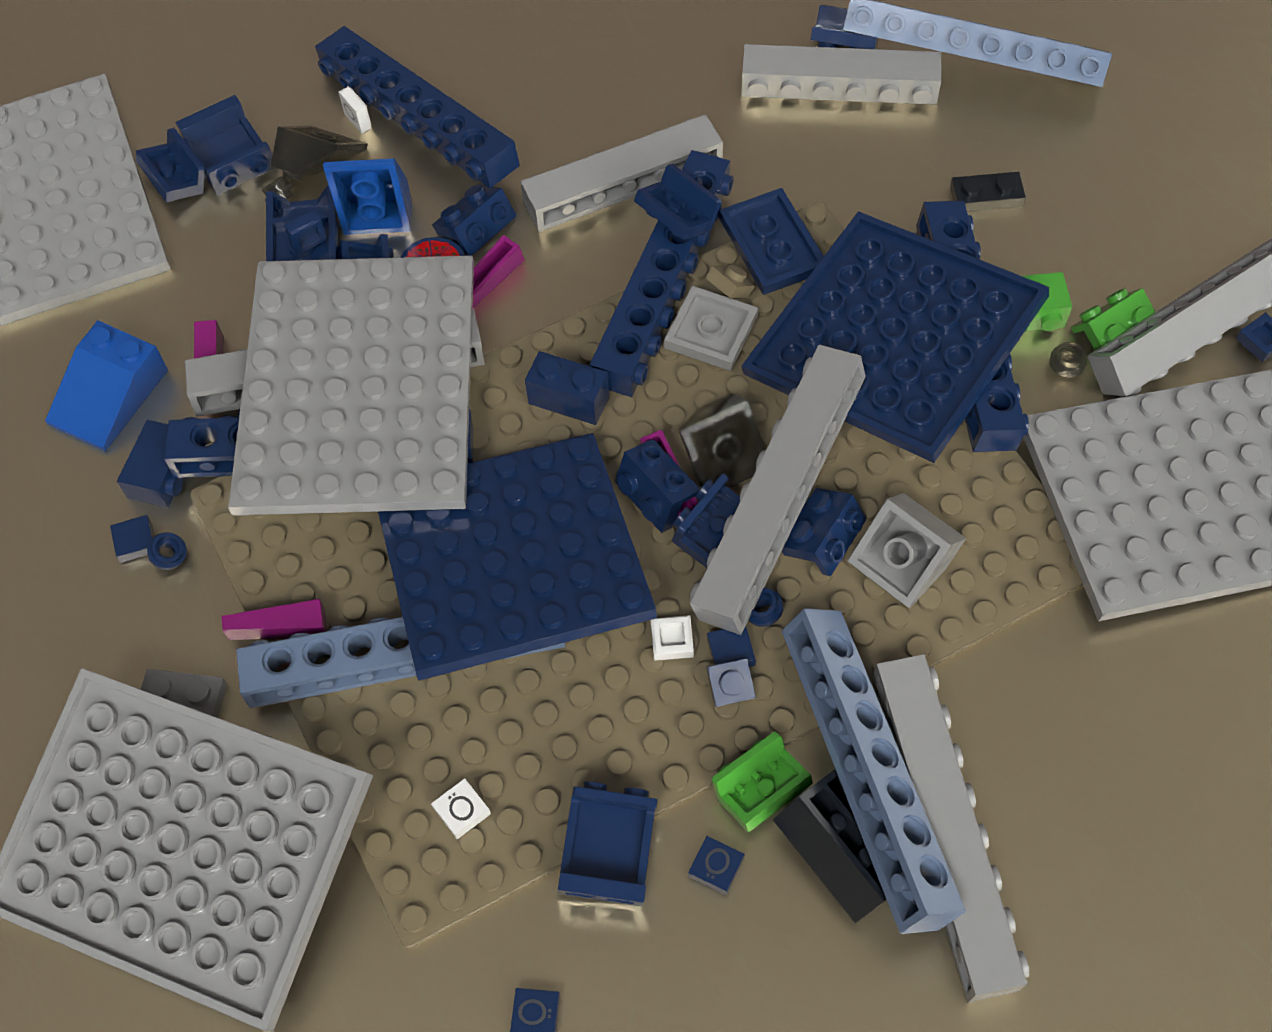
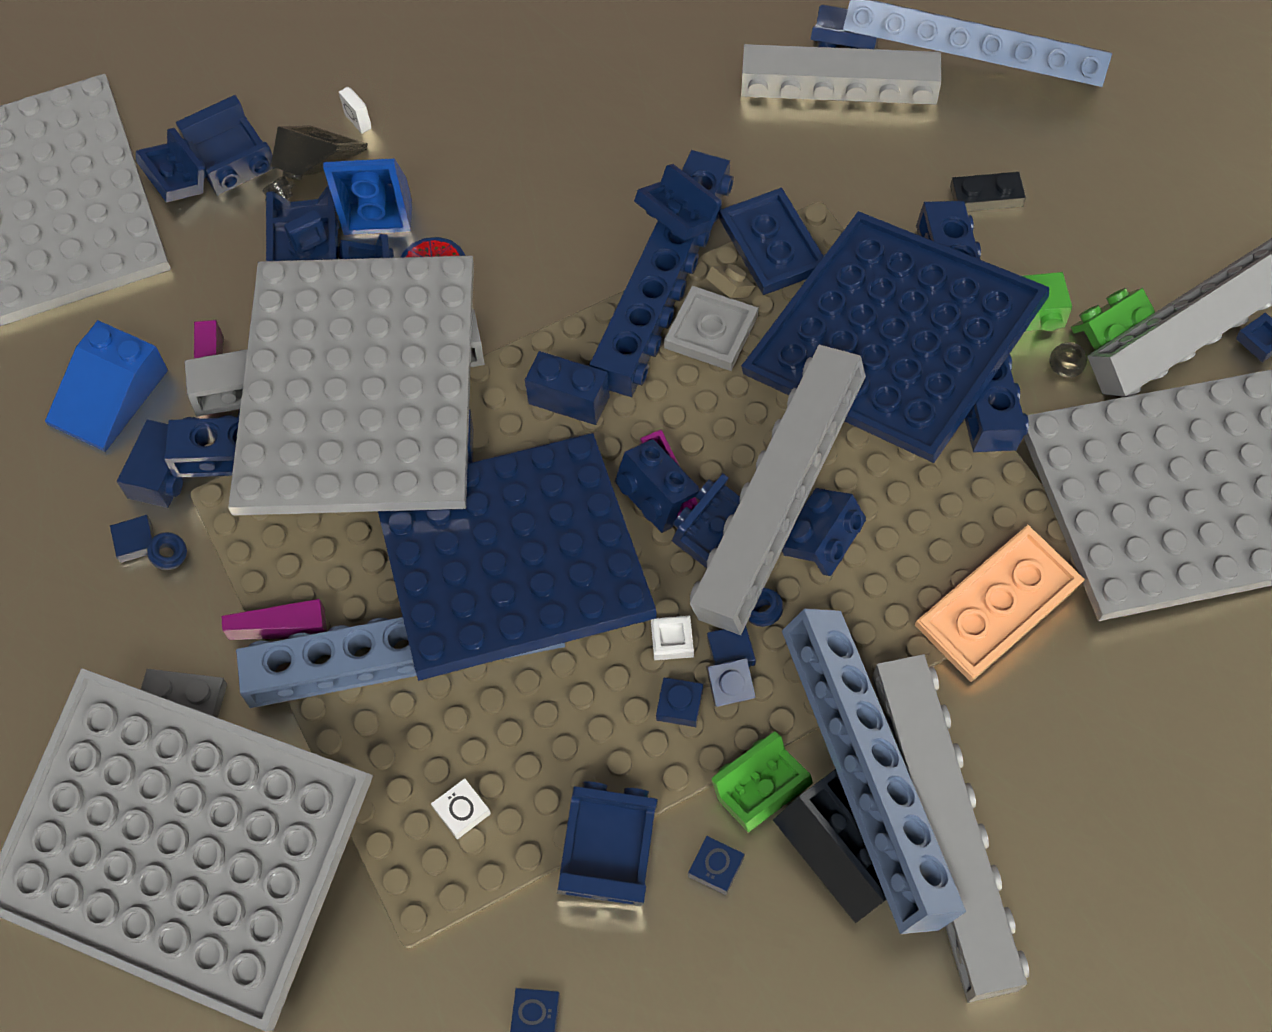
(418, 107): dark blue brick -> none
(475, 217): dark blue bracket -> none
(495, 267): magenta piece -> none
(614, 173): light grey brick -> none
(679, 702): none -> dark blue plate
(723, 440): clear smoke slope -> none
(906, 549): light grey slope -> none
(999, 603): none -> light nougat tile

